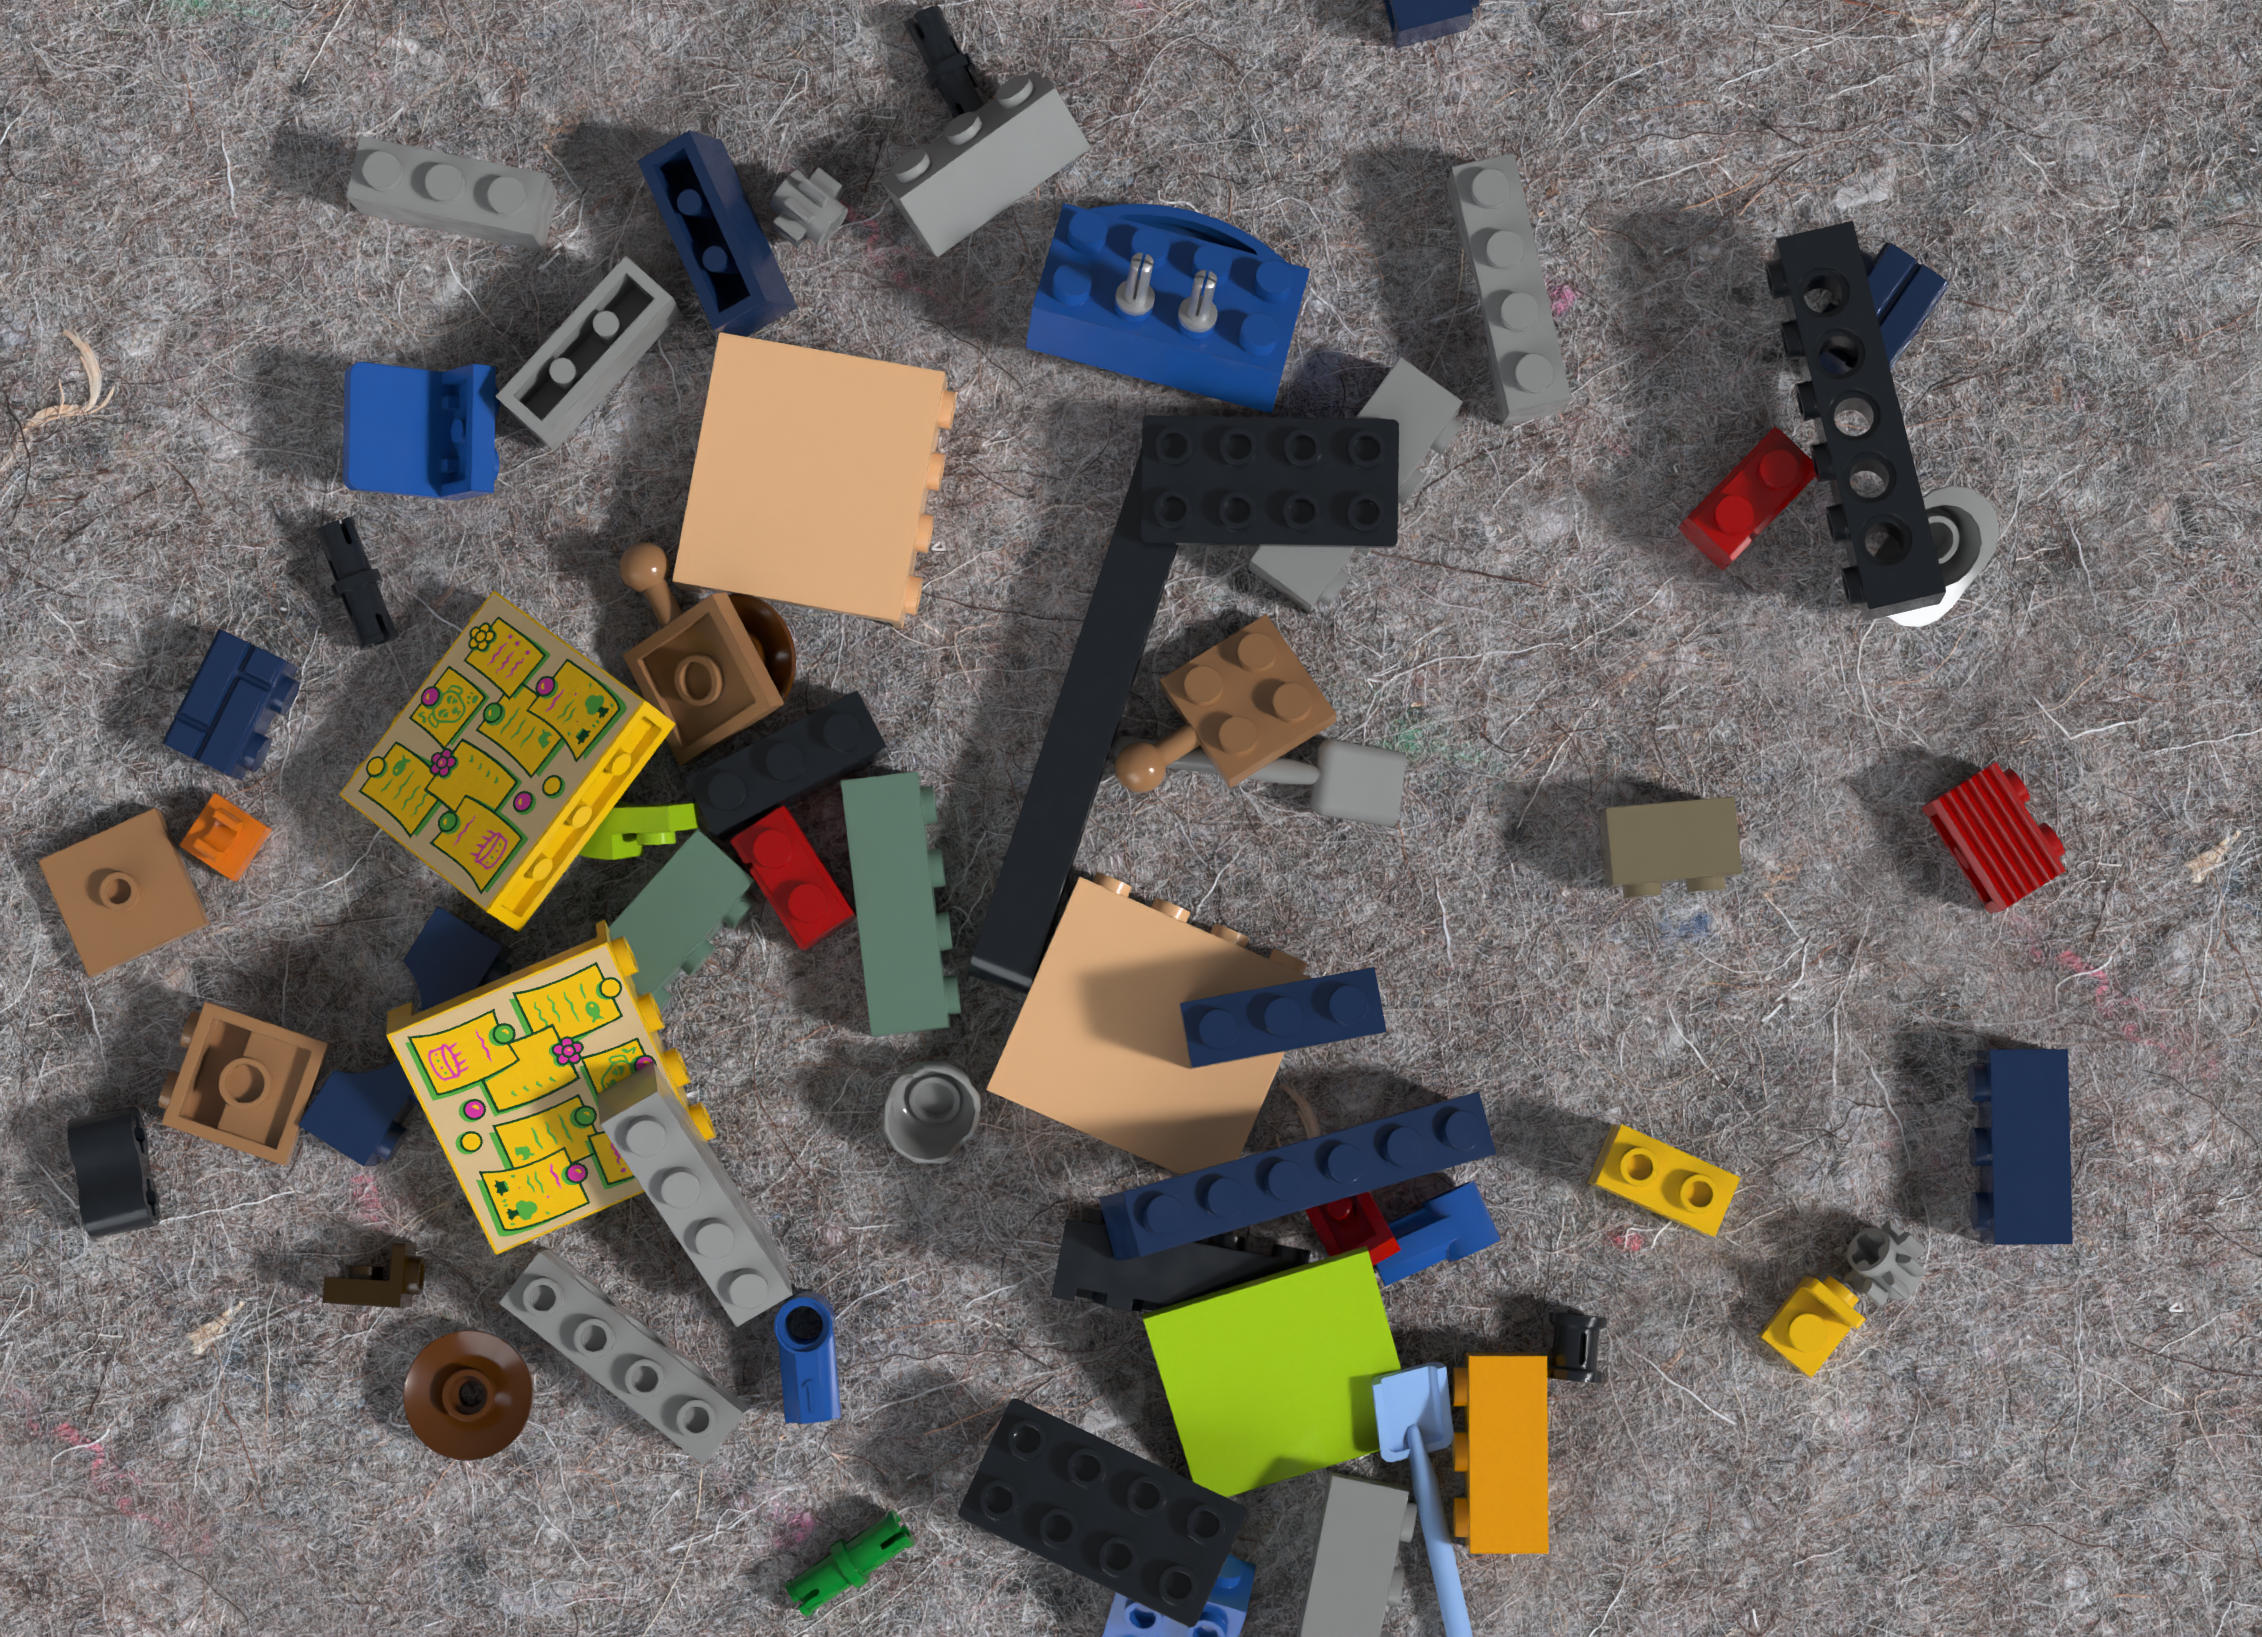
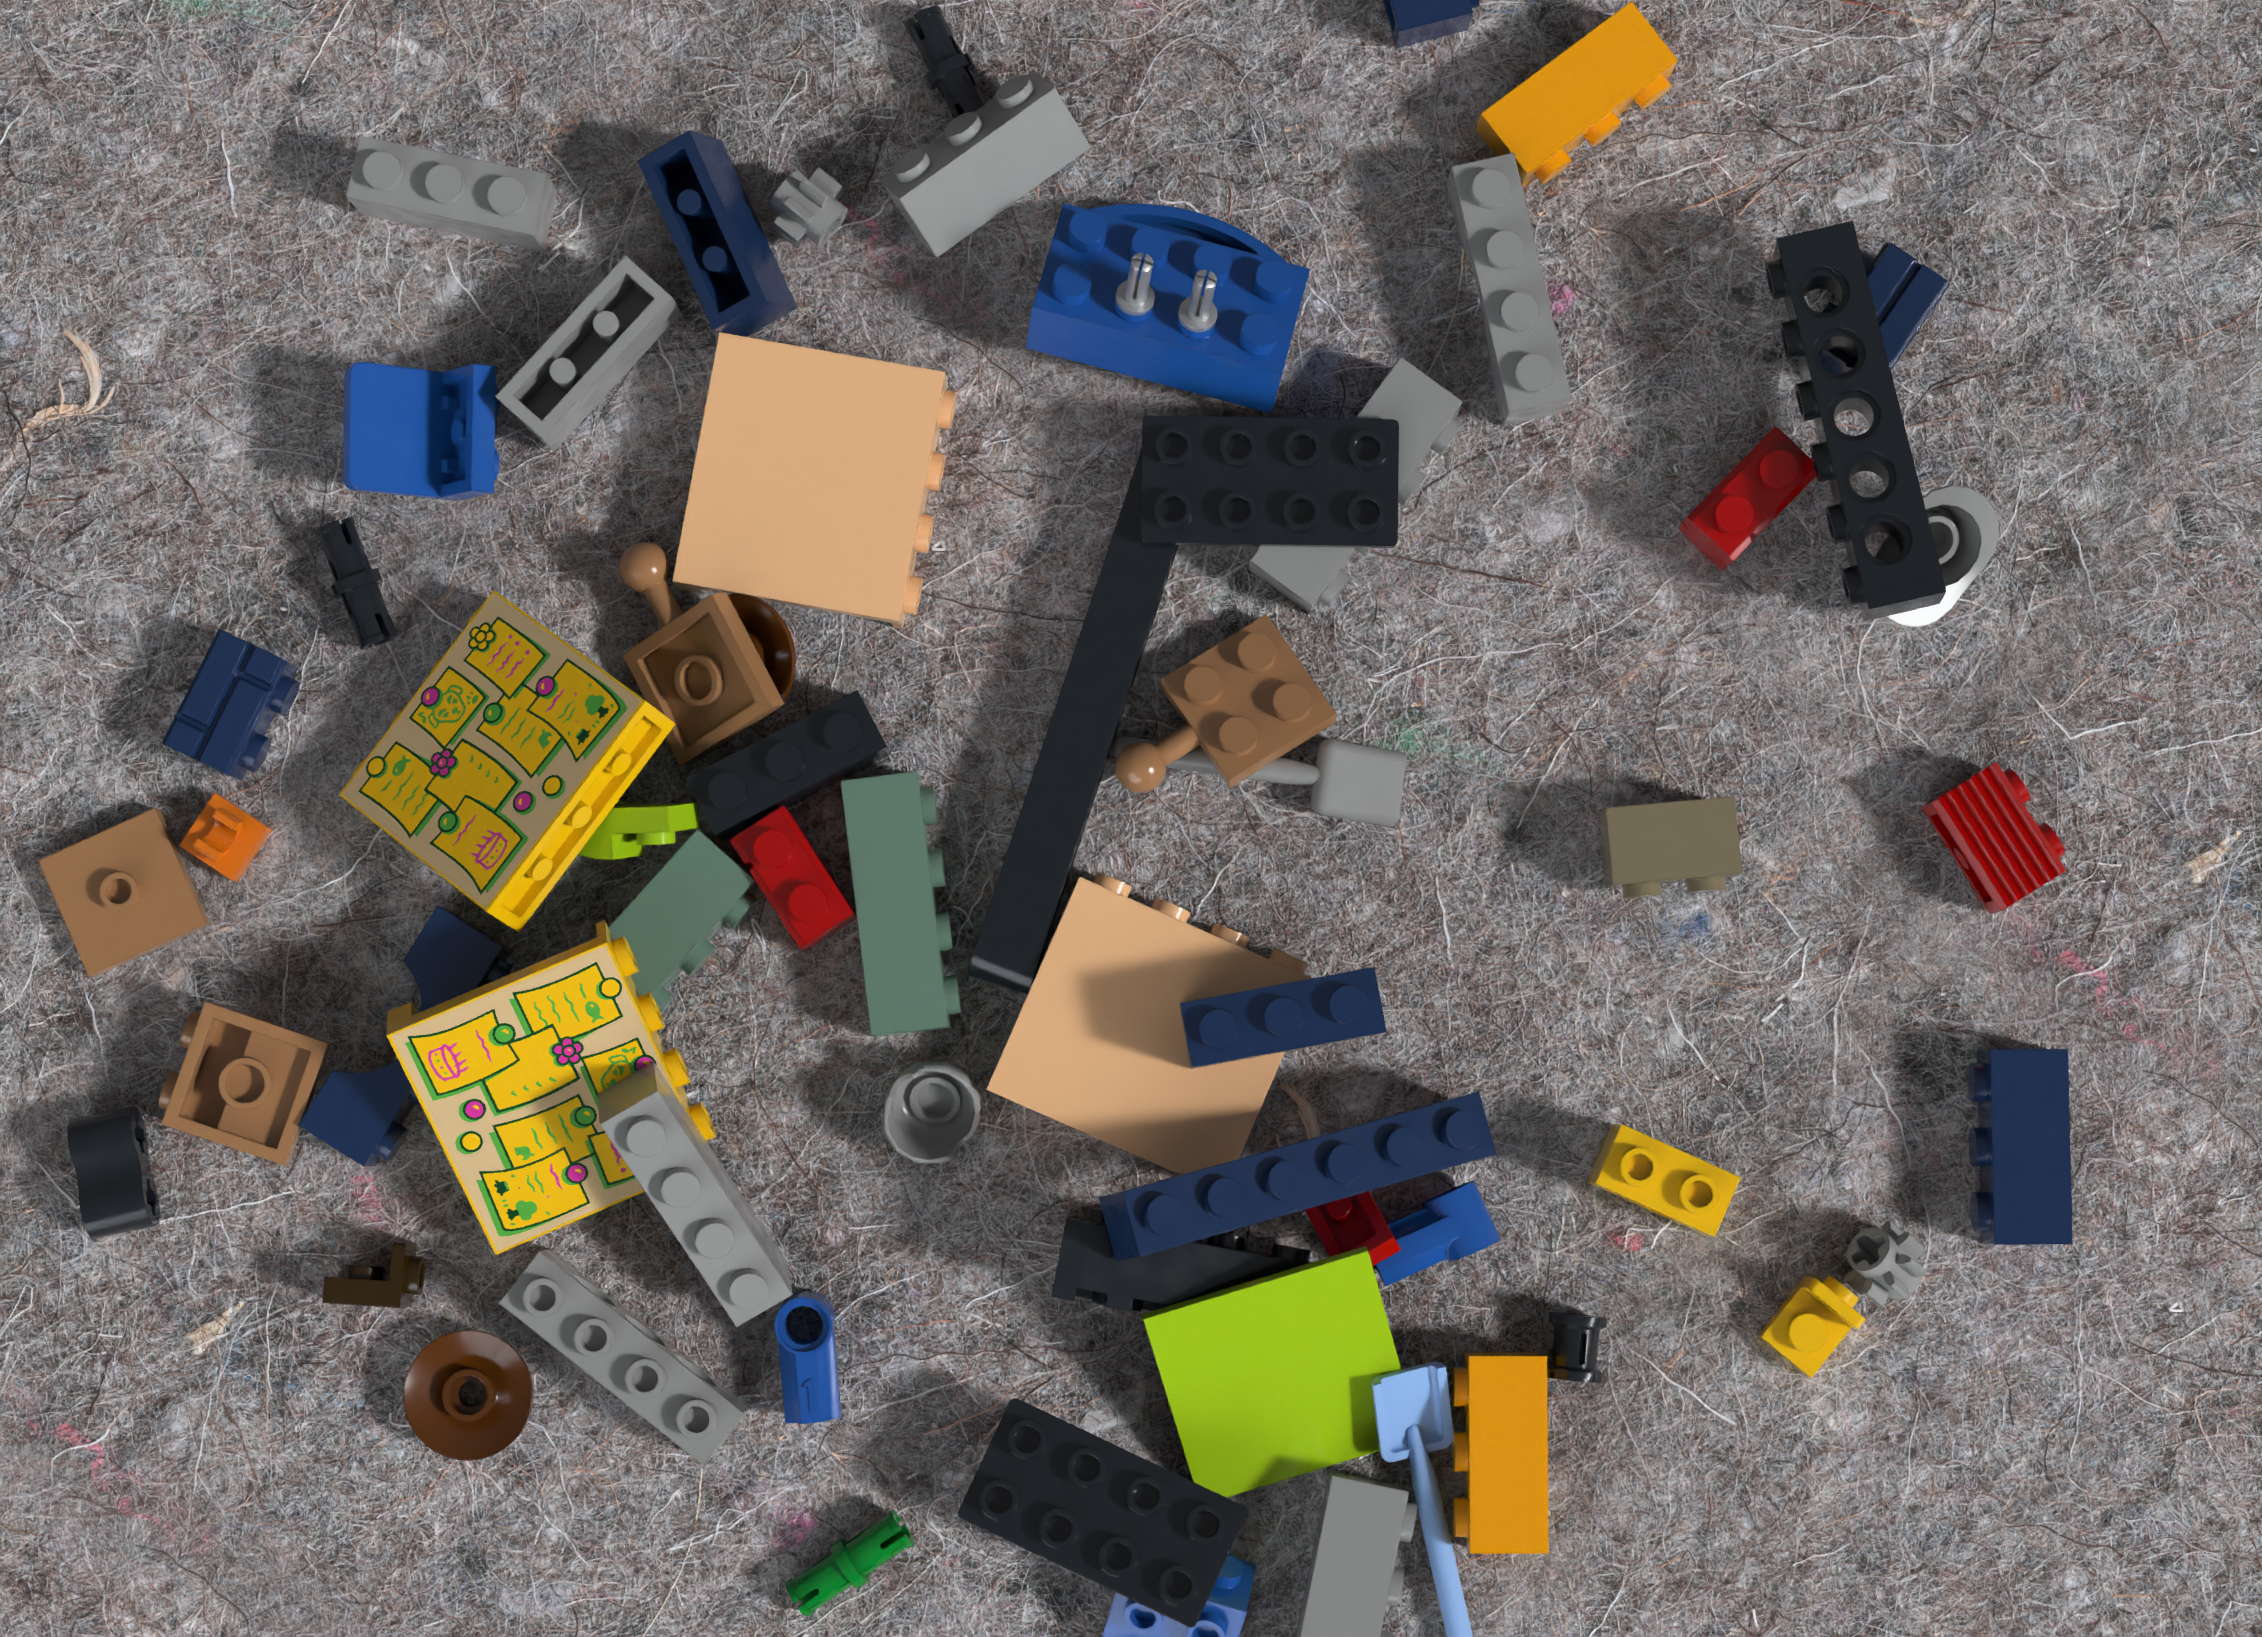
(1579, 95): none -> light orange brick

